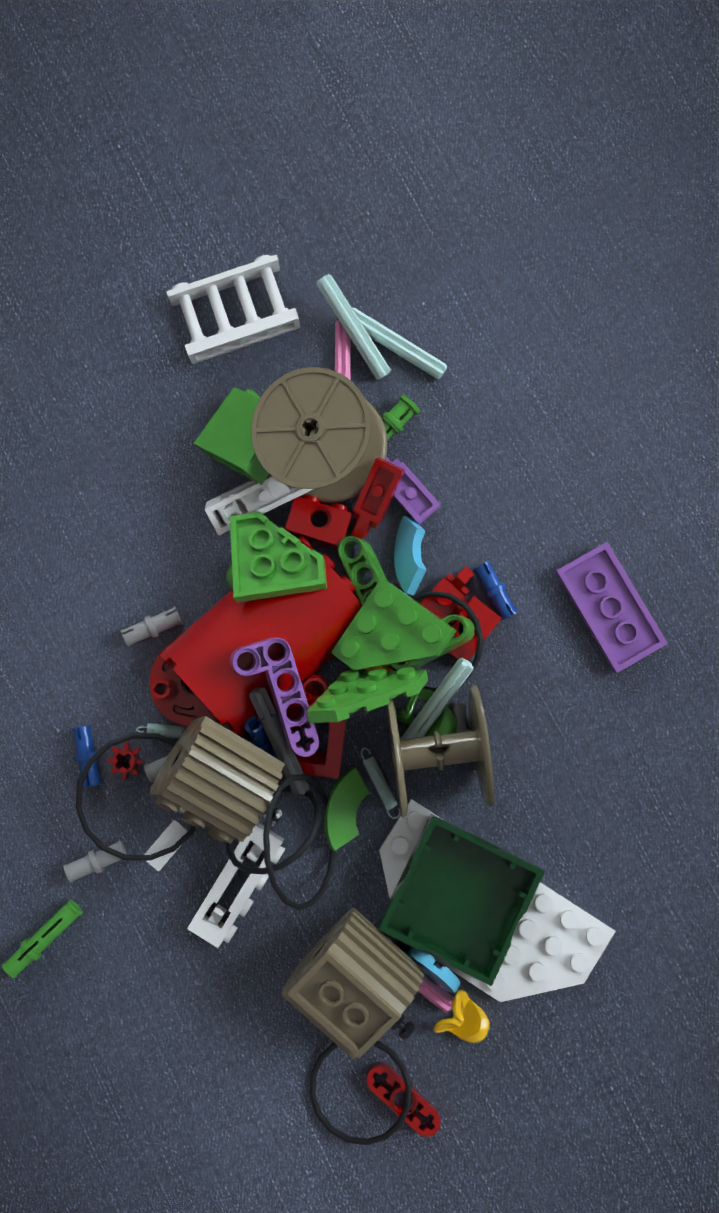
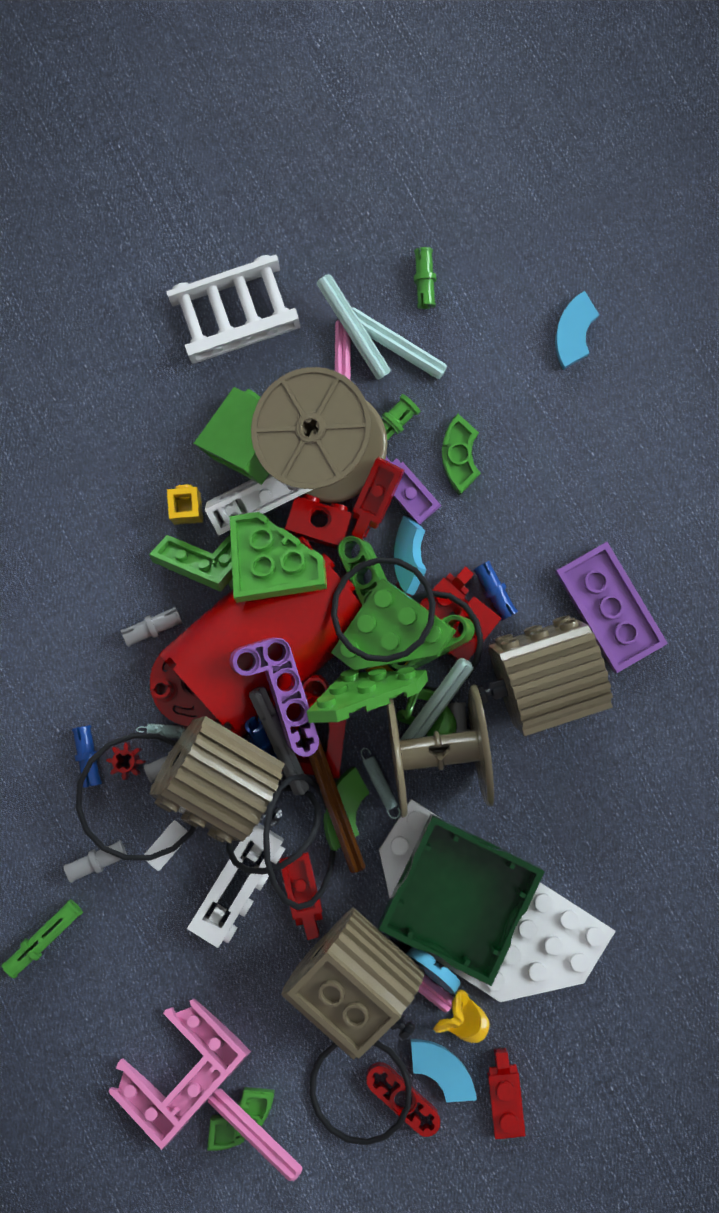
(166, 1116): none -> bright pink wedge
(184, 505): none -> yellow brick
(195, 563): none -> bright green plate
(255, 1103): none -> bright green tile
(255, 1135): none -> bright pink axle
(300, 888): none -> red hinge
(336, 809): none -> reddish brown axle
(415, 645): none -> black piece
(425, 278): none -> bright green pin
(444, 1068): none -> medium azure tile
(457, 454): none -> bright green tile
(505, 1097): none -> red hinge
(549, 675): none -> dark tan piece
(572, 328): none -> medium azure tile

